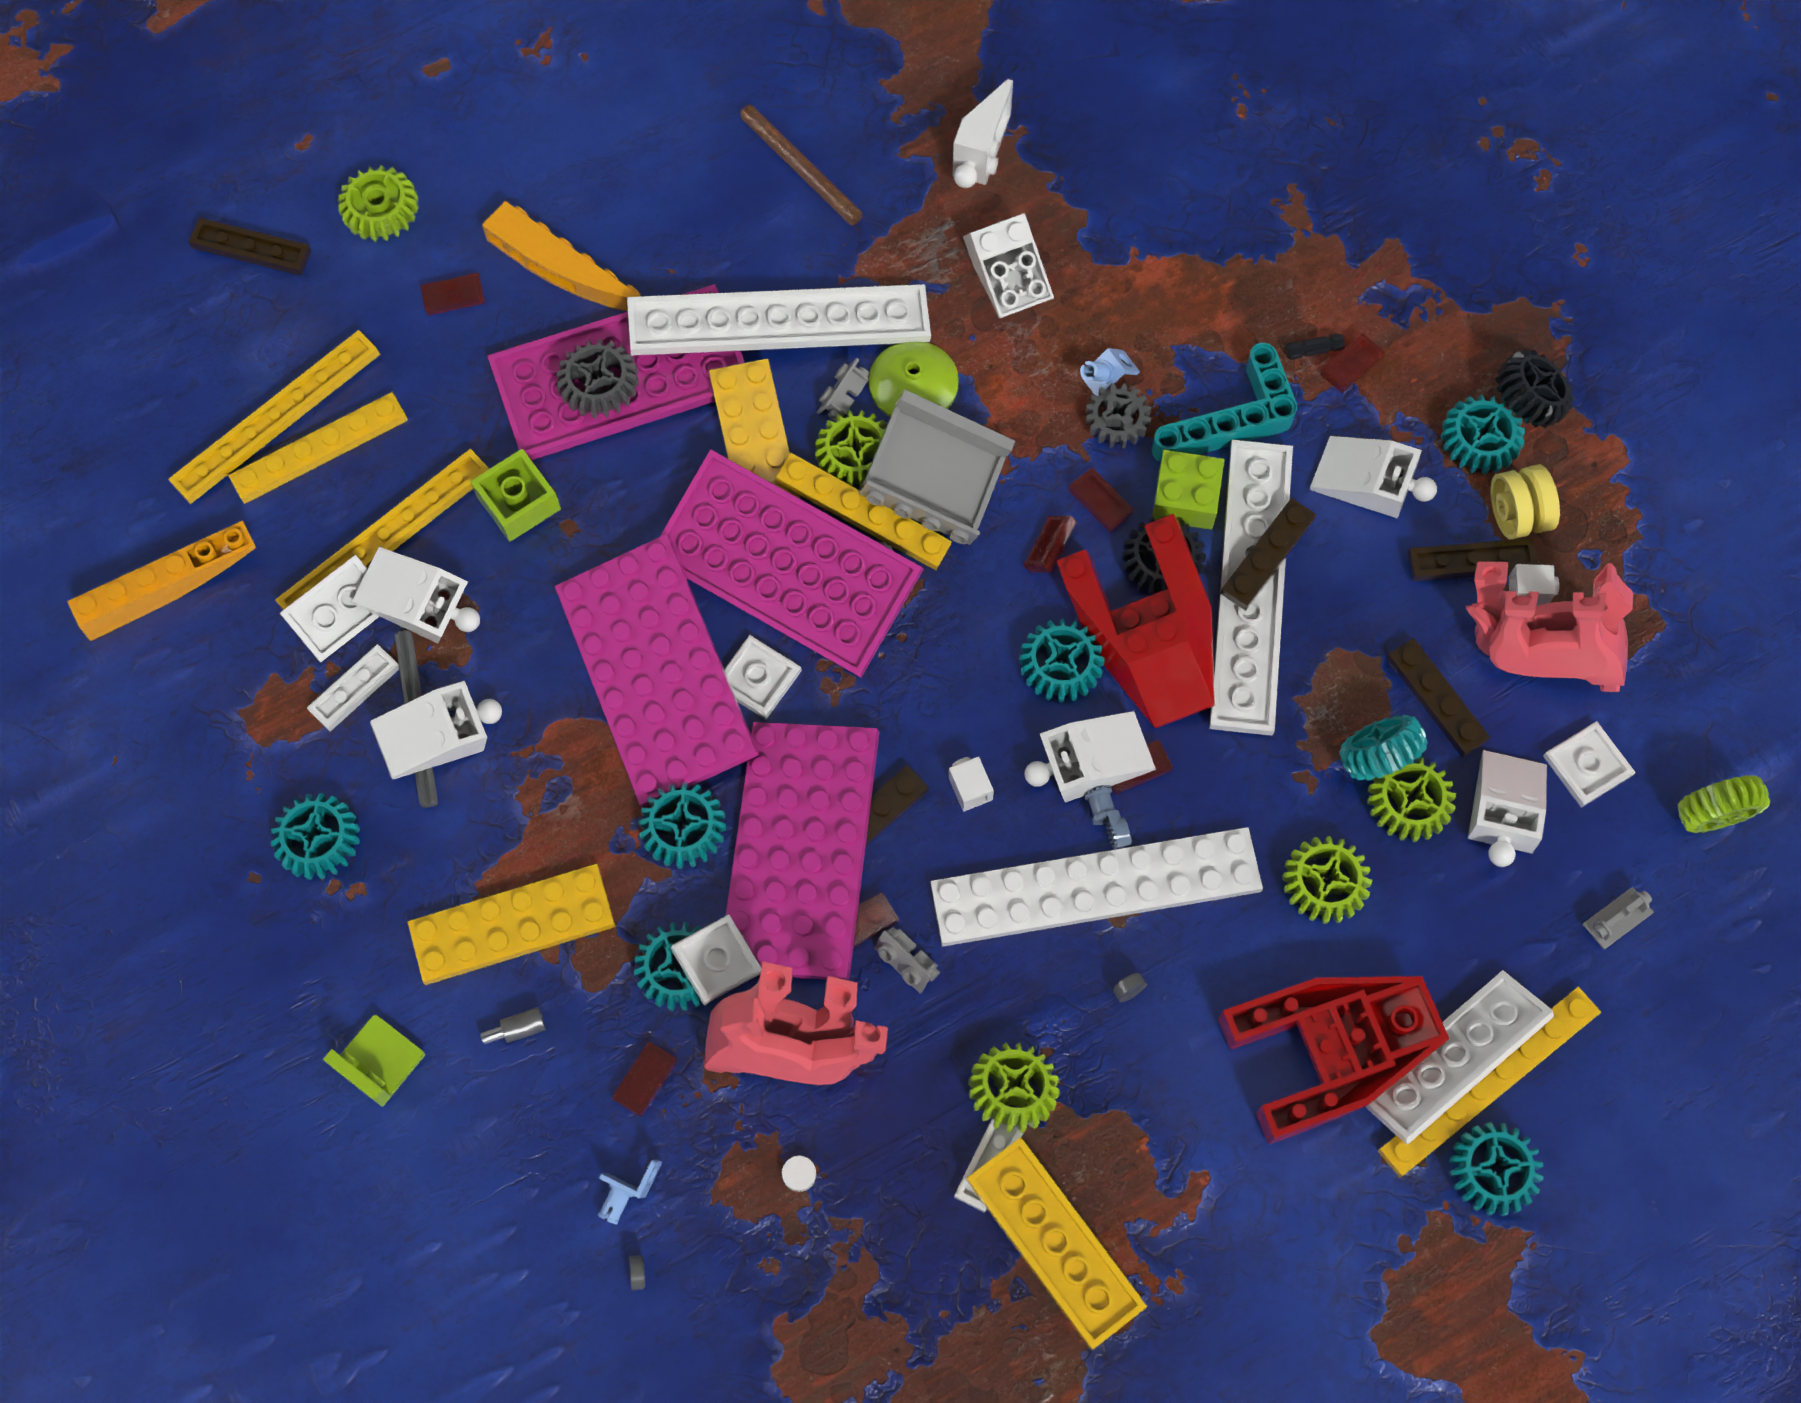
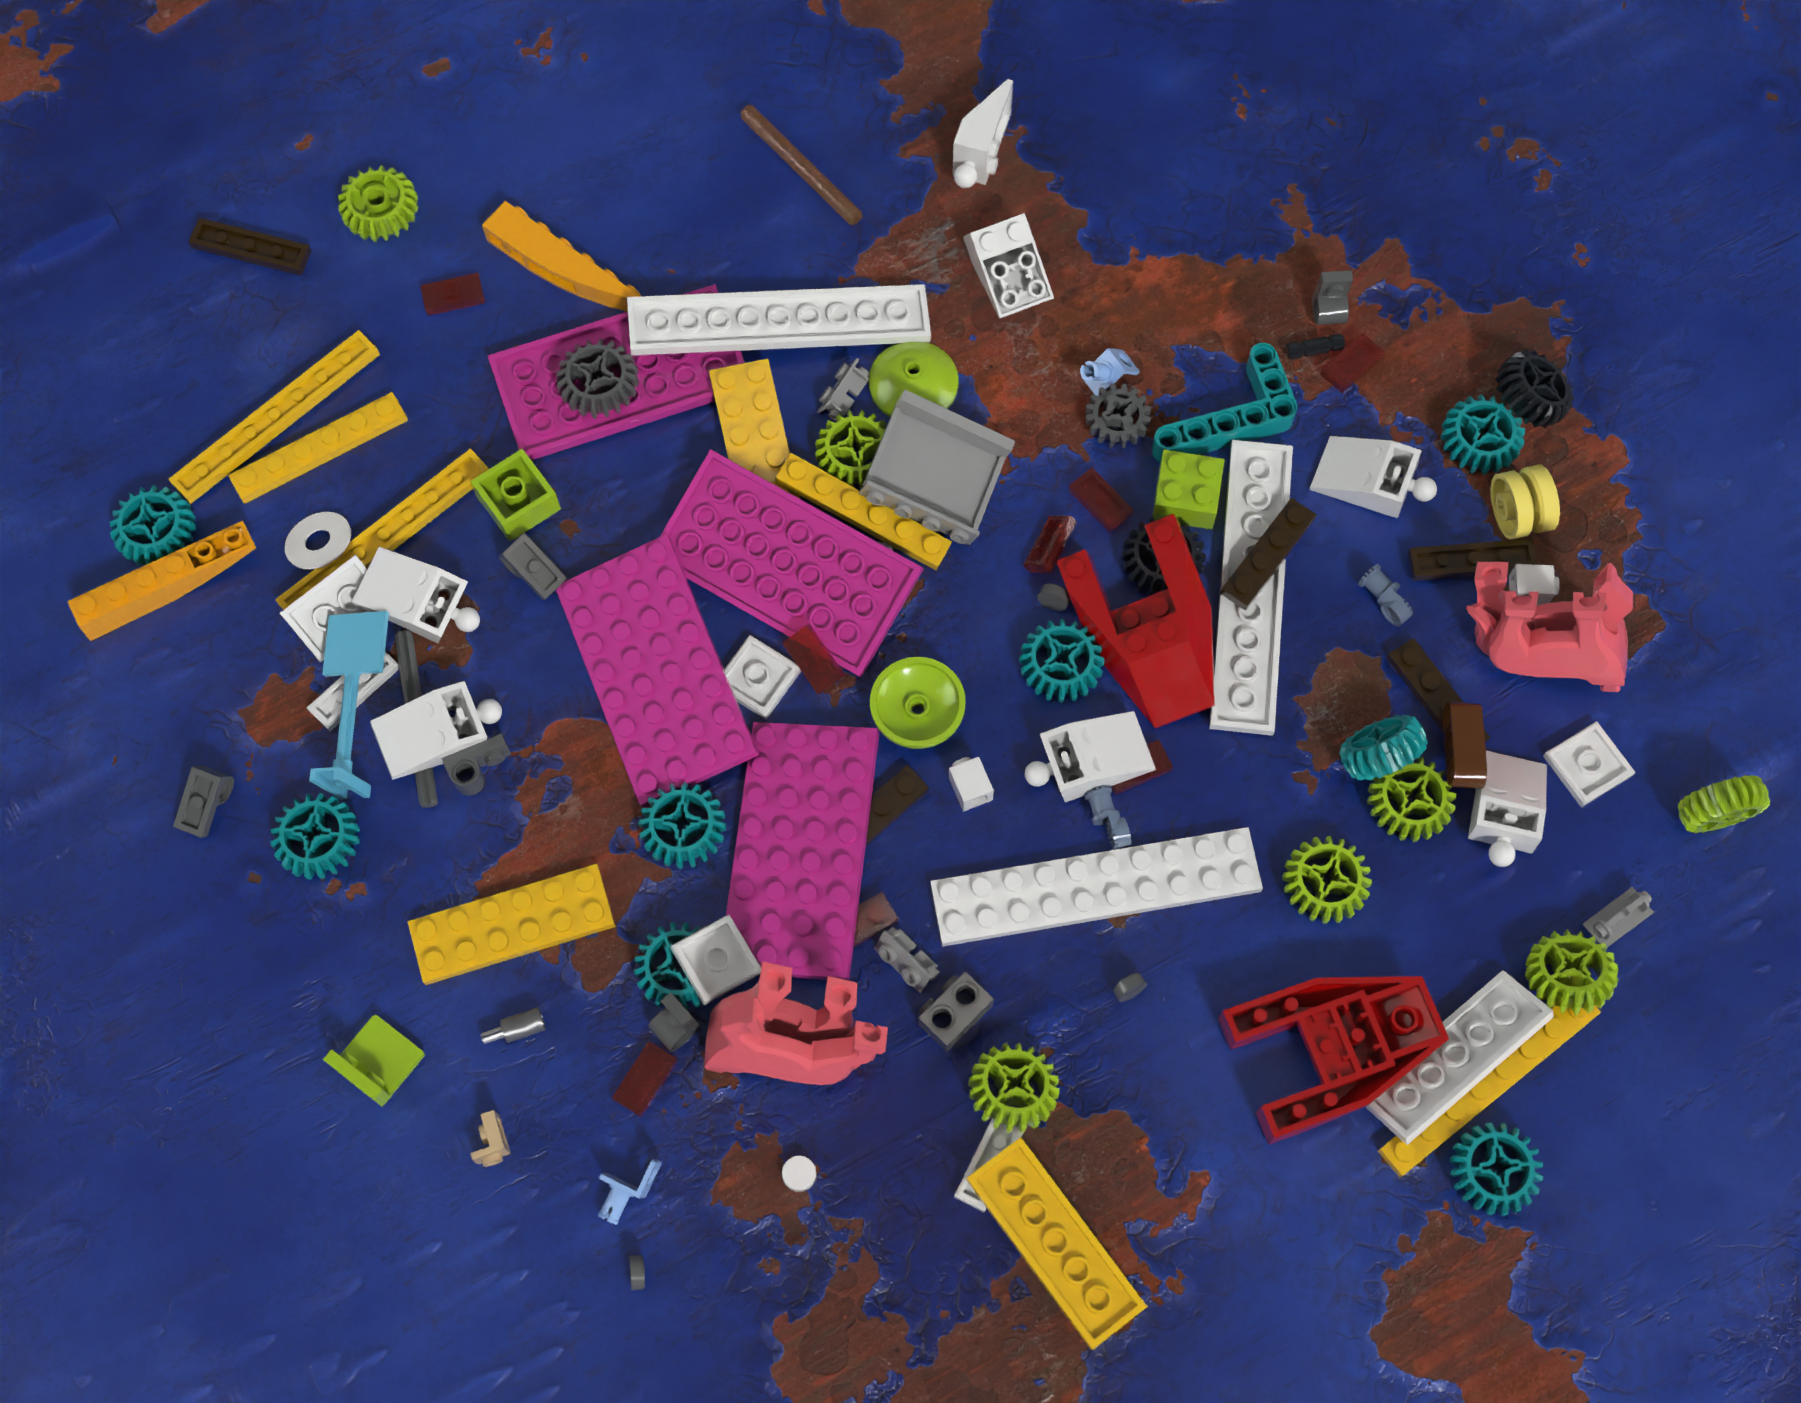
(137, 517): none -> teal gear
(202, 795): none -> dark grey plate
(308, 559): none -> white gear
(352, 648): none -> medium azure piece
(472, 759): none -> dark grey plate
(494, 1135): none -> tan bracket
(533, 566): none -> dark grey plate
(673, 1024): none -> dark grey plate
(813, 659): none -> clear red plate
(913, 684): none -> lime dish
(961, 1016): none -> dark grey brick
(1053, 597): none -> dark grey tile
(1331, 298): none -> dark grey plate
(1385, 590): none -> sand blue connector
(1464, 745): none -> reddish brown beam
(1572, 983): none -> lime gear

